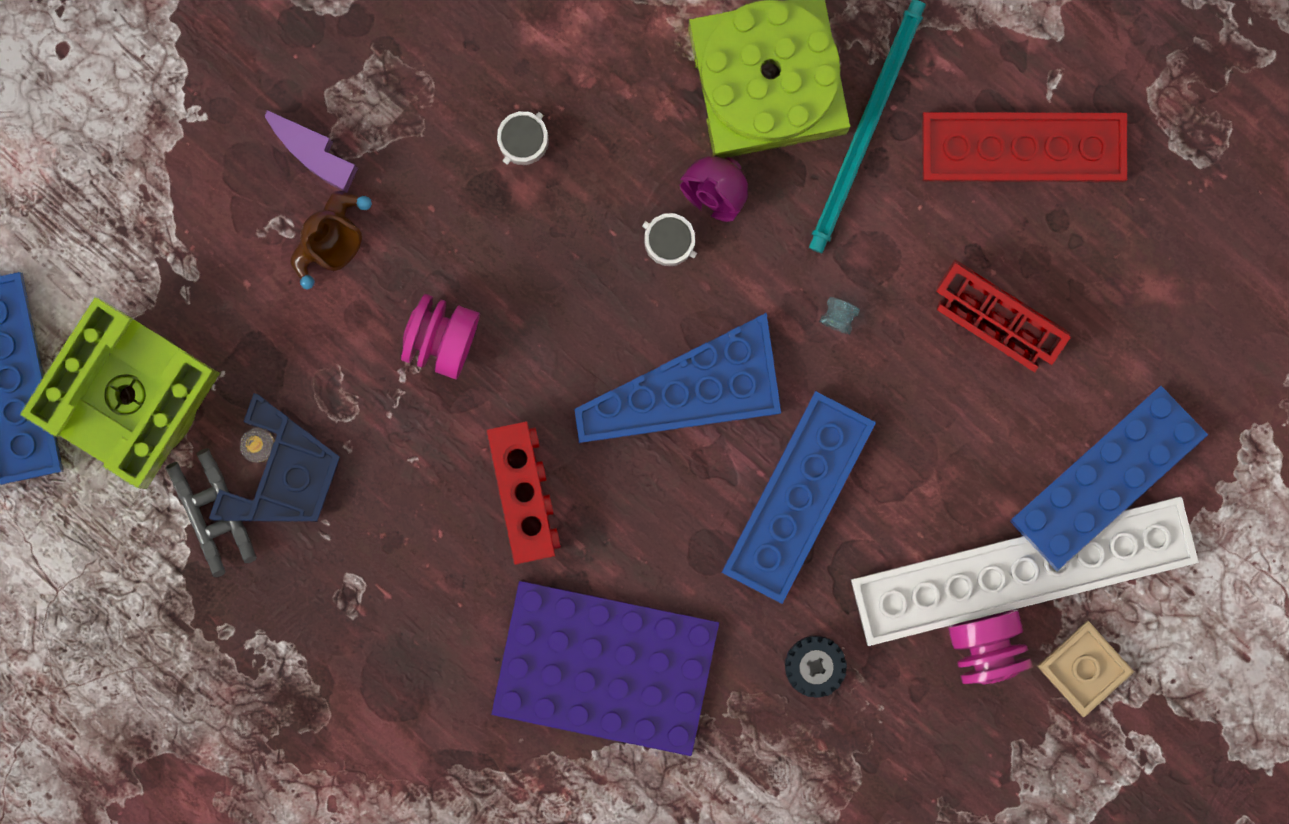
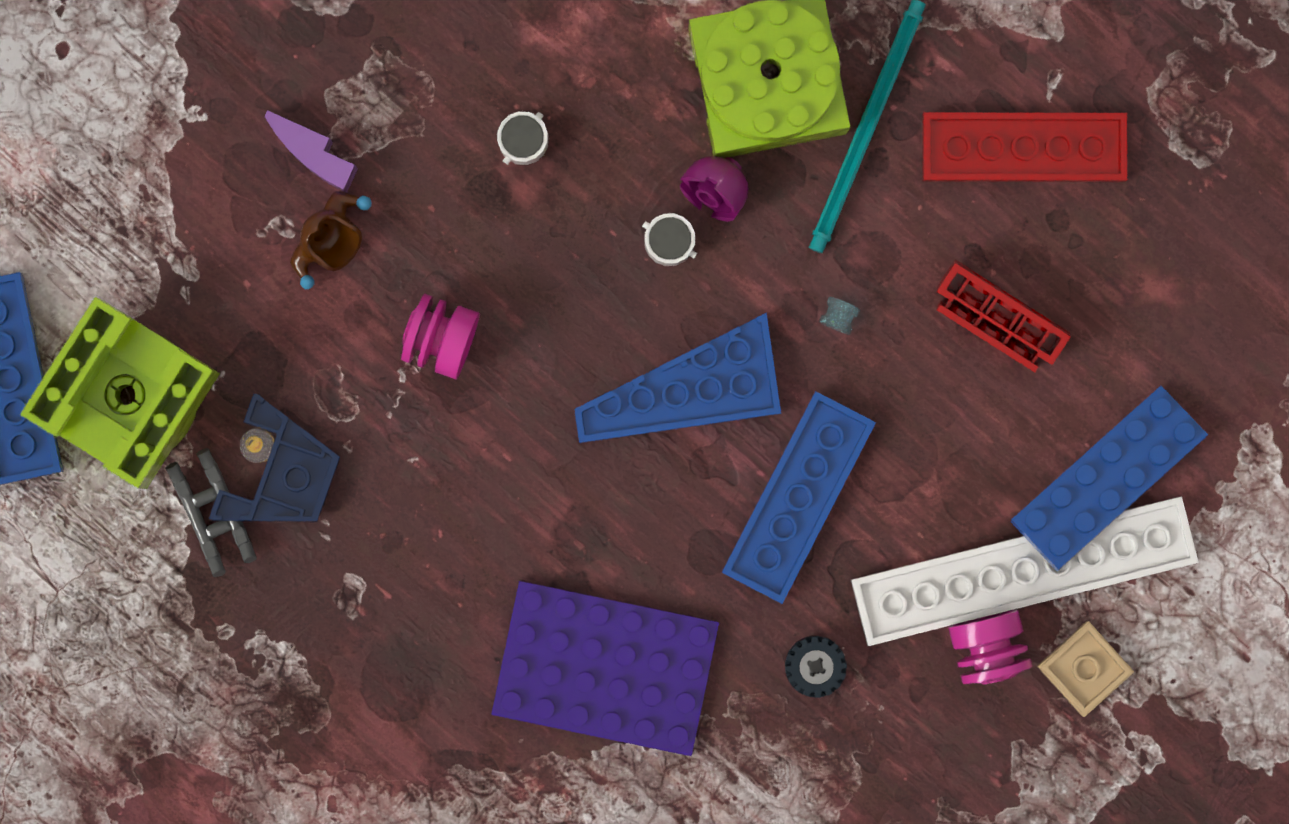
(502, 443): red brick -> none

